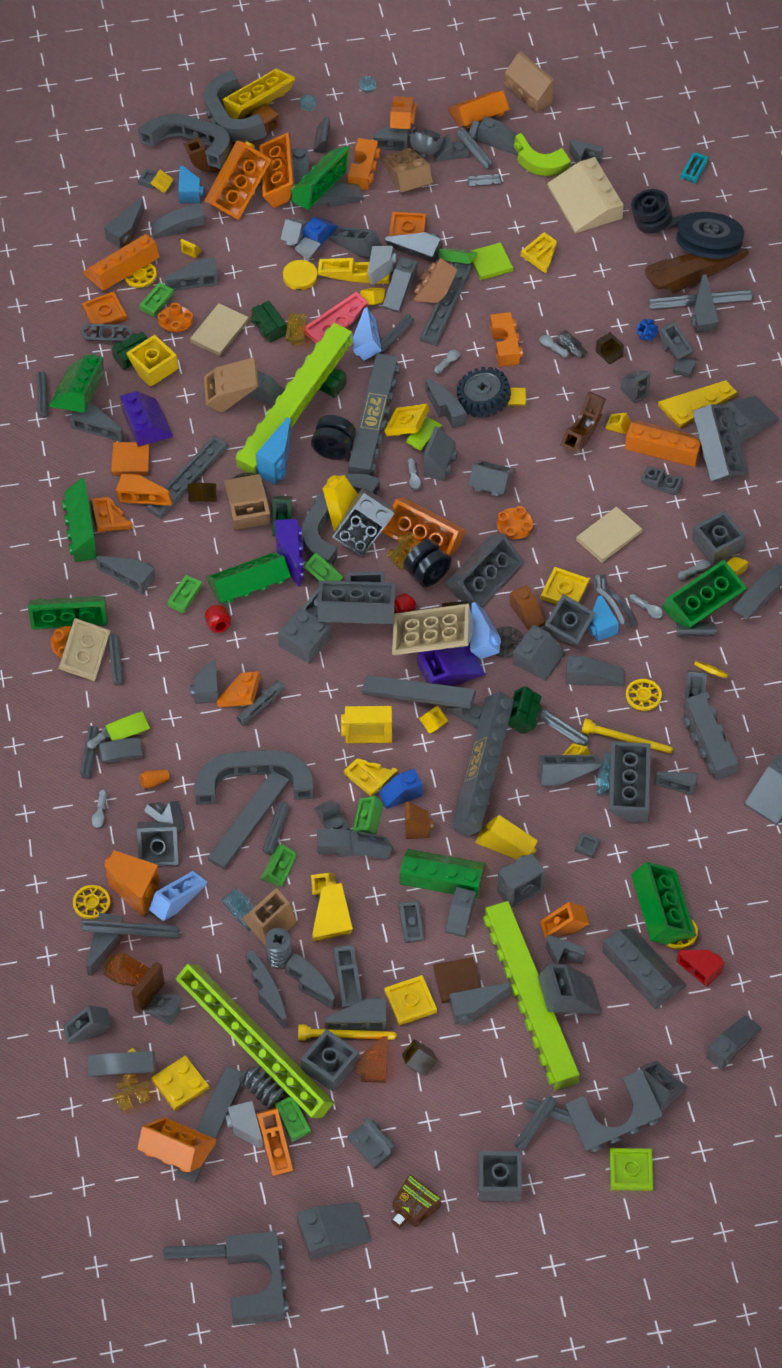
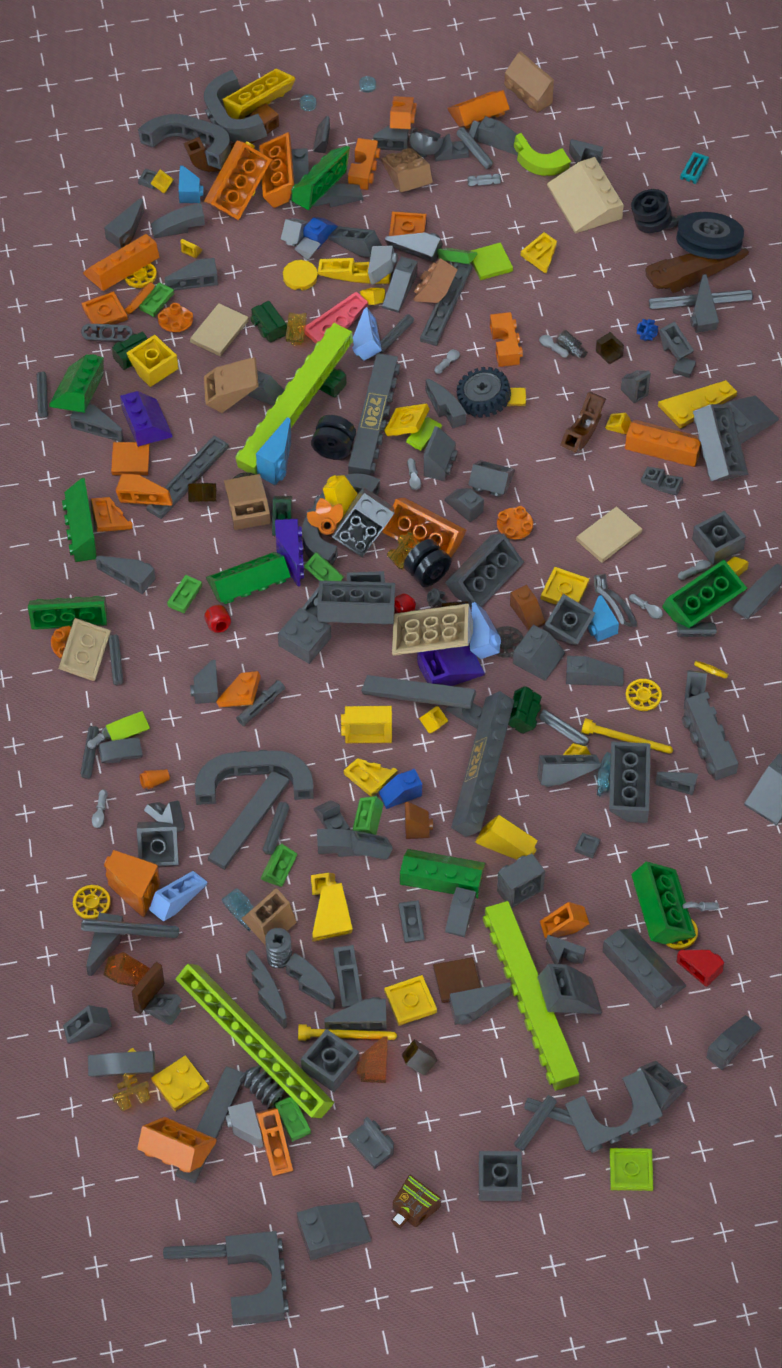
(139, 298): none -> orange tile
(325, 513): none -> orange plate
(435, 597): none -> dark grey plate
(466, 503): none -> dark grey slope
(702, 906): none -> light grey piece

